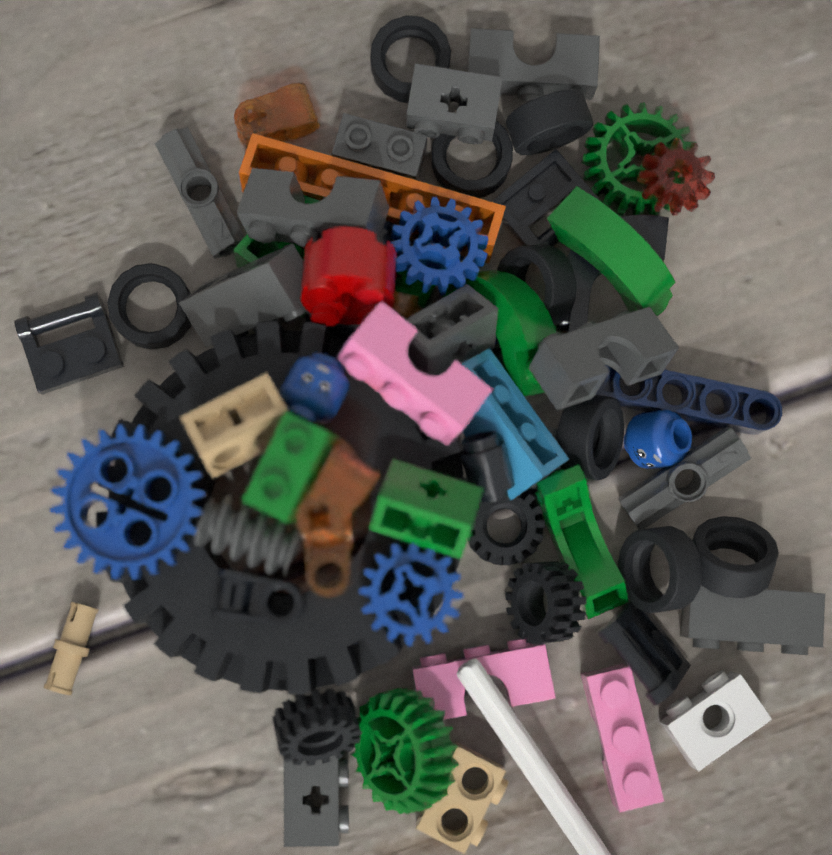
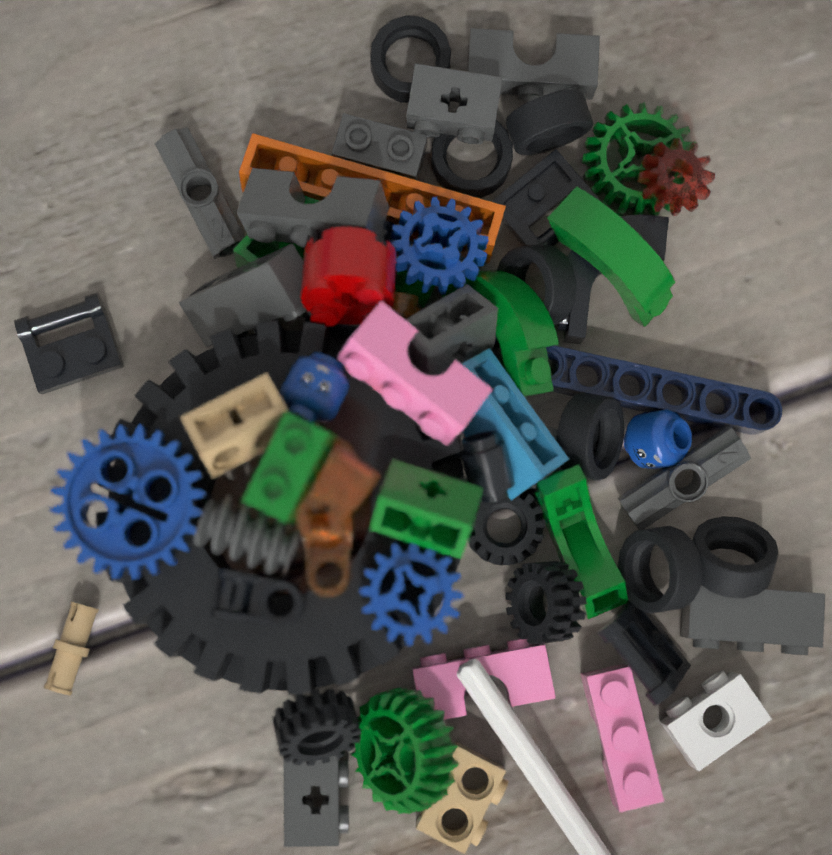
(118, 299): black tyre -> none
(281, 114): clear orange piece -> none
(575, 363): dark grey arch -> none

